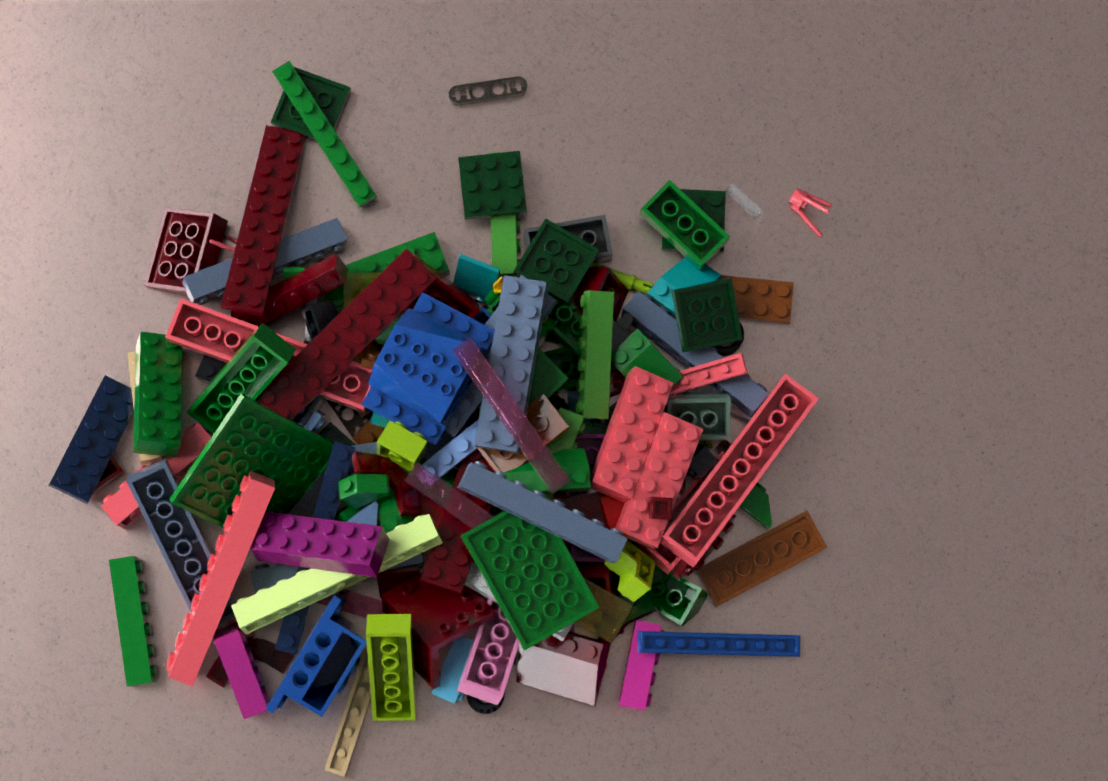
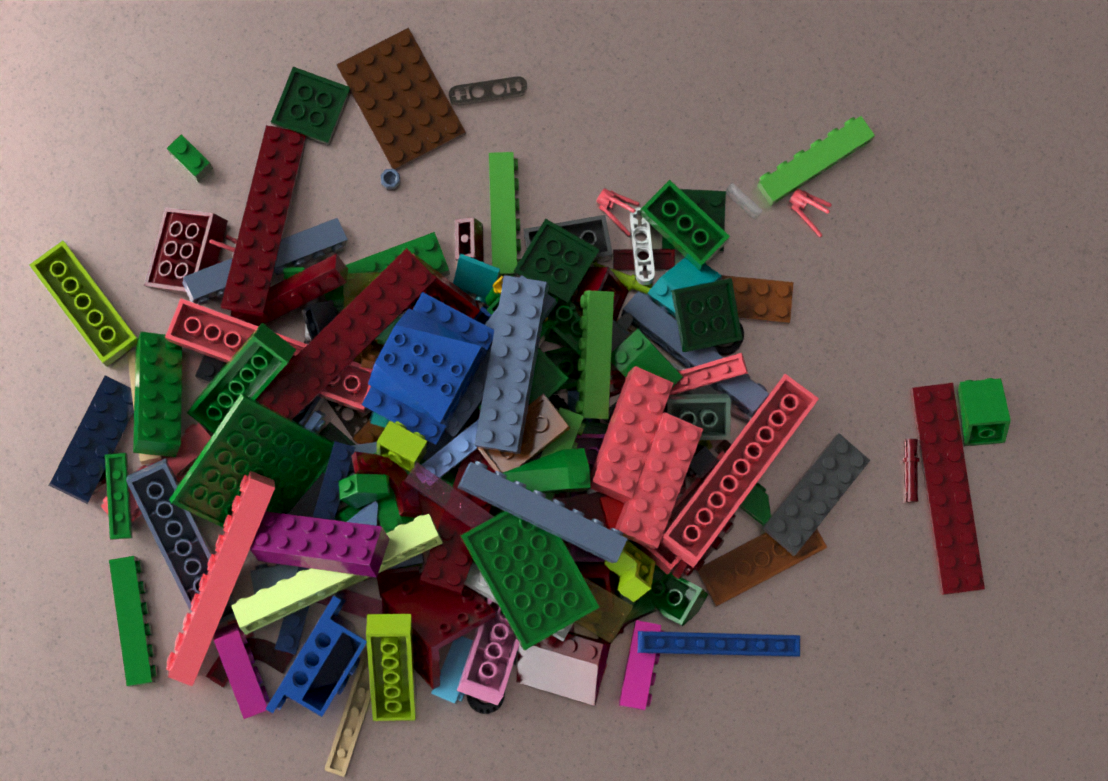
(84, 303): none -> lime brick
(118, 496): none -> green tile
(189, 158): none -> green brick
(324, 134): green plate -> none
(390, 179): none -> sand blue tile
(401, 99): none -> reddish brown plate
(469, 238): none -> brick
(492, 185): dark green plate -> none
(510, 415): clear pink plate -> none
(609, 199): none -> coral plant
(624, 260): none -> dark red tile
(639, 246): none -> white beam
(660, 508): dark red tile -> none
(815, 160): none -> bright green brick
(815, 494): none -> dark grey plate
(911, 470): none -> dark red pin
(947, 489): none -> dark red plate
(983, 412): none -> green slope

